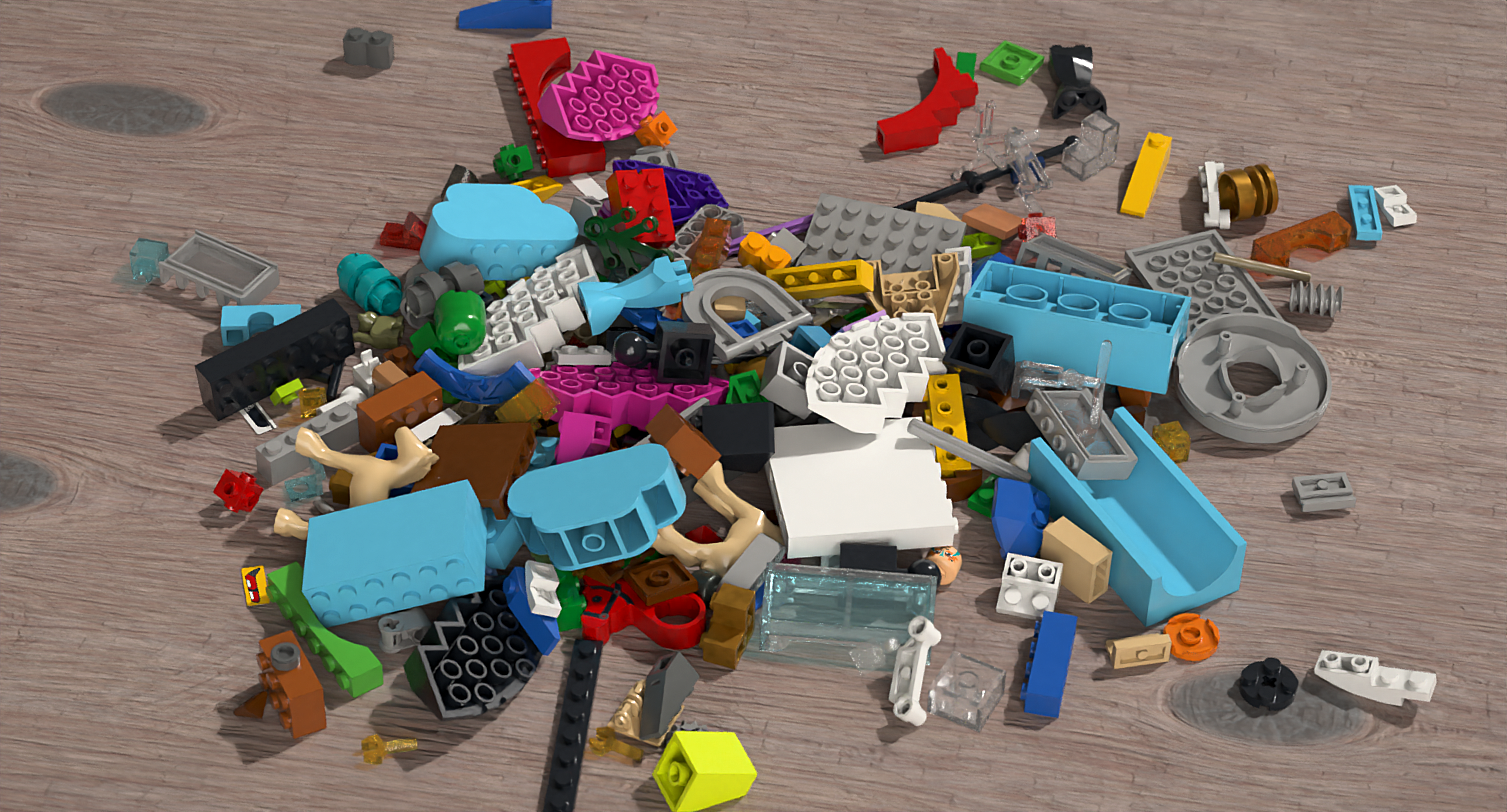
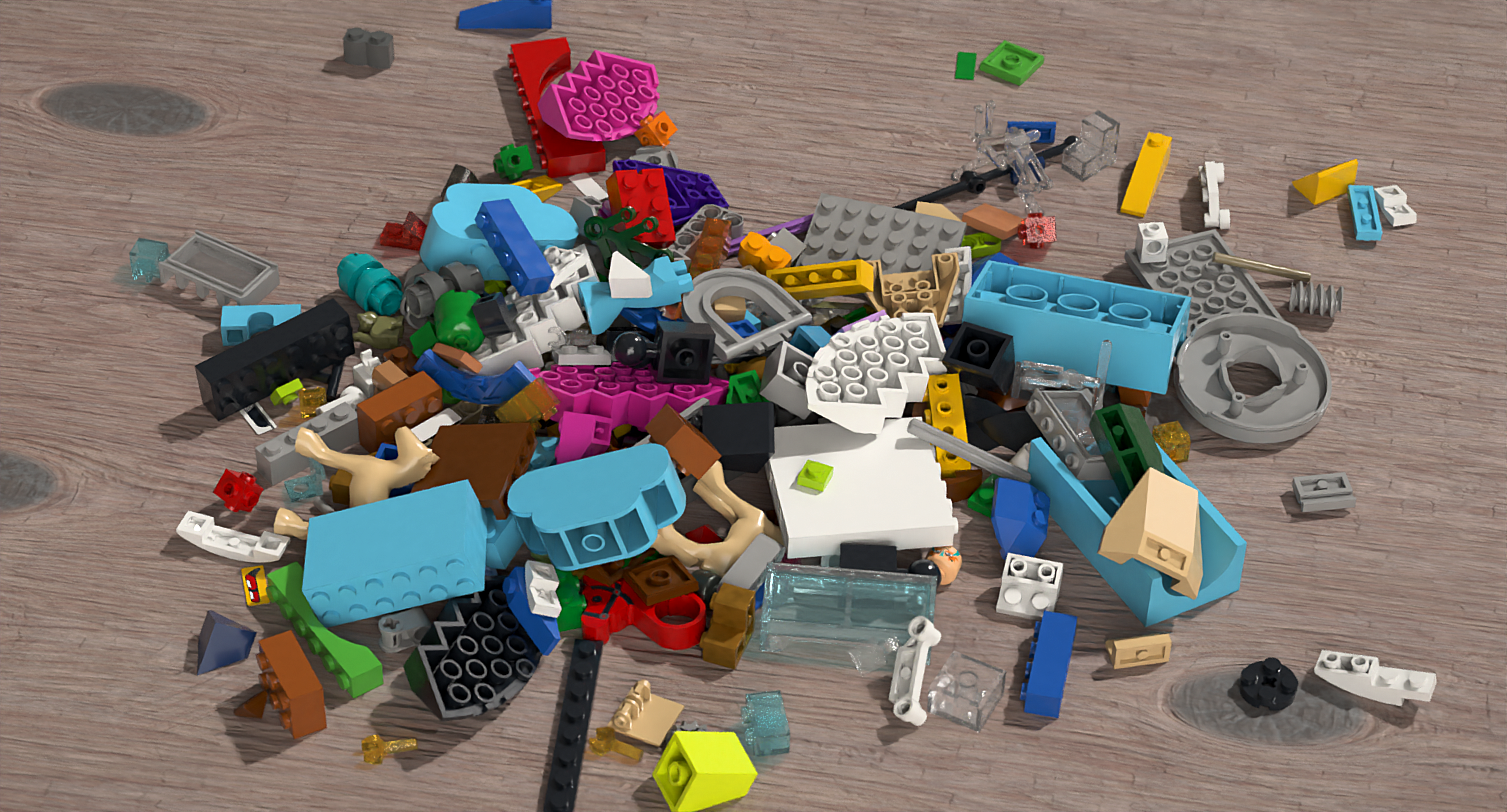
(222, 642): none -> dark blue slope
(230, 543): none -> white slope
(285, 656): dark grey tile -> none
(457, 358): none -> nougat tile
(494, 315): none -> black brick
(514, 247): none -> blue brick
(563, 263): none -> white tile
(578, 338): none -> clear plate
(627, 279): none -> white slope
(665, 691): dark grey slope -> none
(766, 723): none -> clear light blue brick
(815, 475): none -> lime plate
(939, 109): red arch -> none
(1046, 129): none -> blue slope
(1071, 260): light grey window -> none
(1072, 73): black hips -> none
(1083, 559): tan brick -> none
(1125, 445): none -> dark green wedge
(1151, 242): none -> white brick
(1159, 529): none -> tan wedge
(1192, 637): orange tile -> none
(1248, 192): pearl gold wheel -> none
(1325, 232): clear orange arch -> none
(1327, 182): none -> yellow slope

